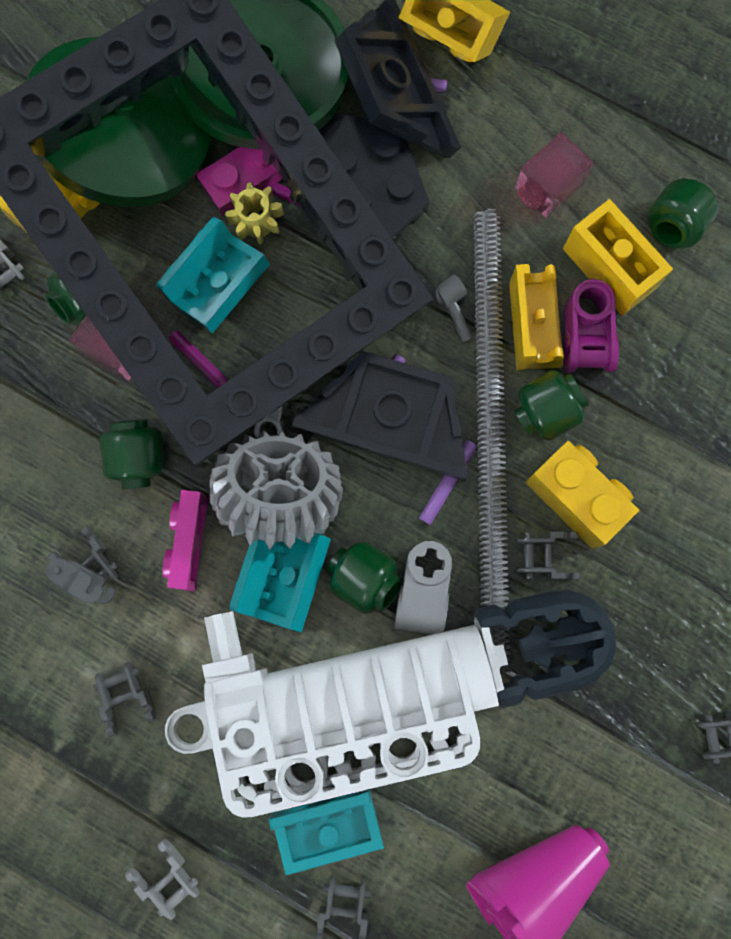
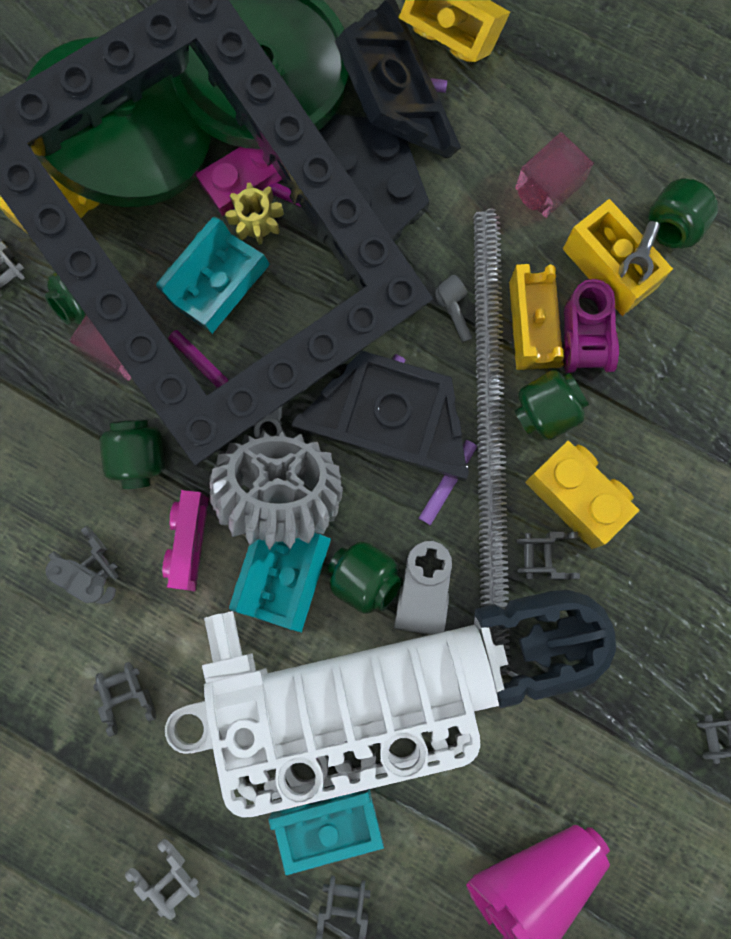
(642, 252): none -> dark grey hand

